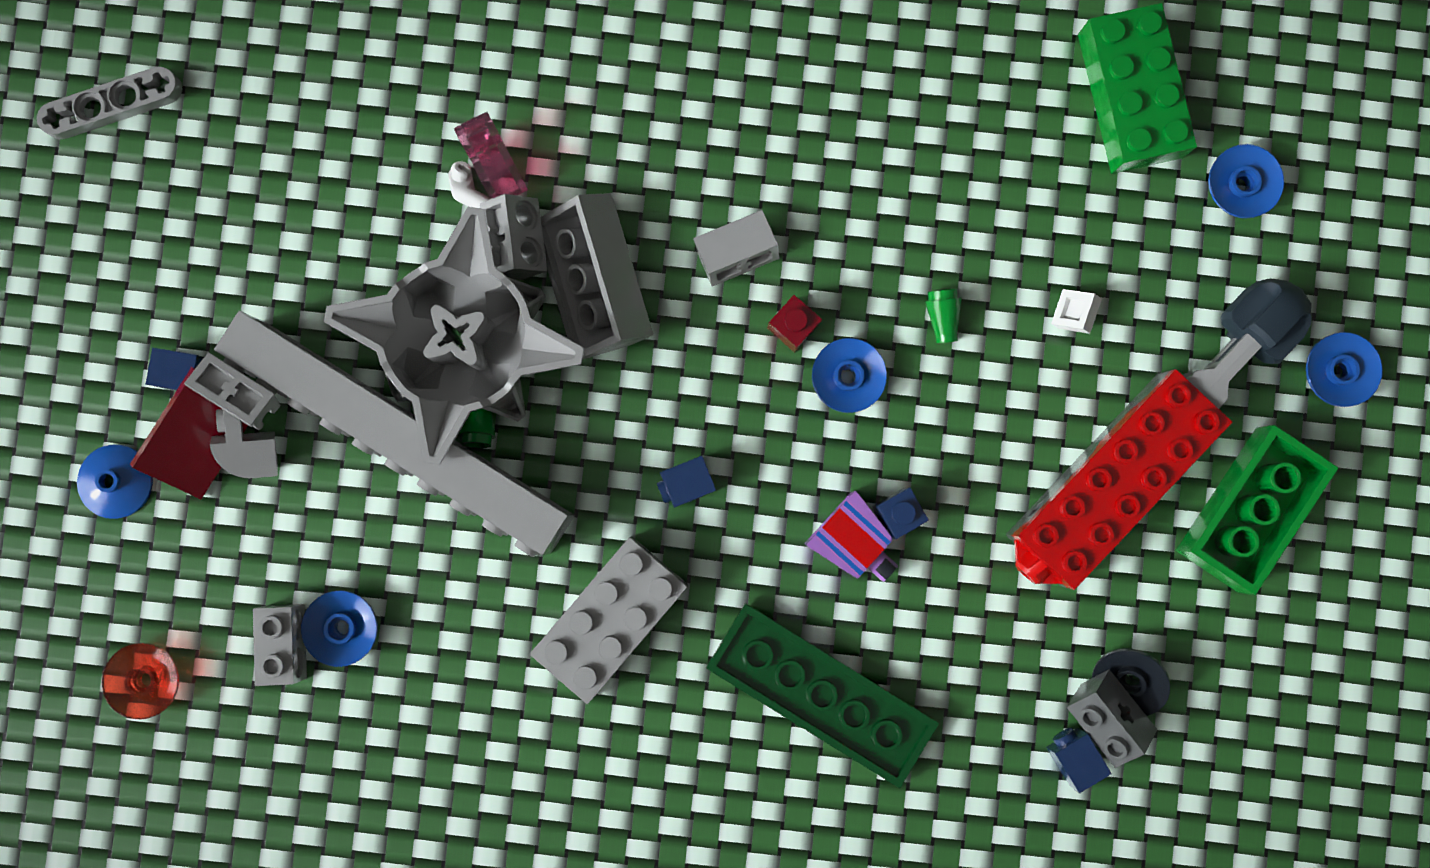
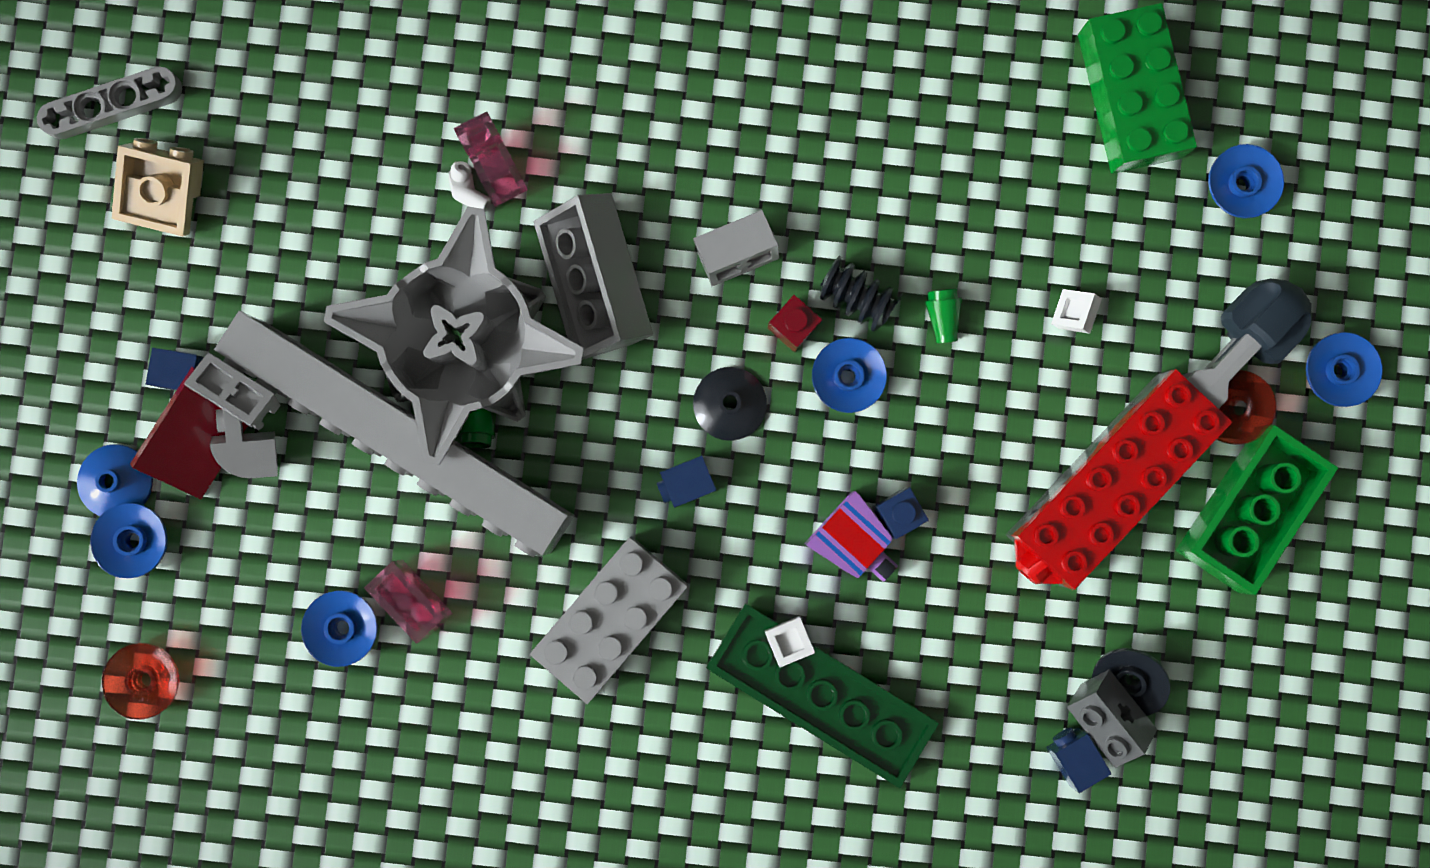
(112, 543): none -> blue dish
(156, 186): none -> tan plate
(279, 645): light grey brick -> none
(408, 600): none -> clear pink brick
(516, 235): light grey brick -> none
(733, 423): none -> black dish
(789, 641): none -> white plate
(858, 294): none -> black piece
(1260, 408): none -> clear red dish

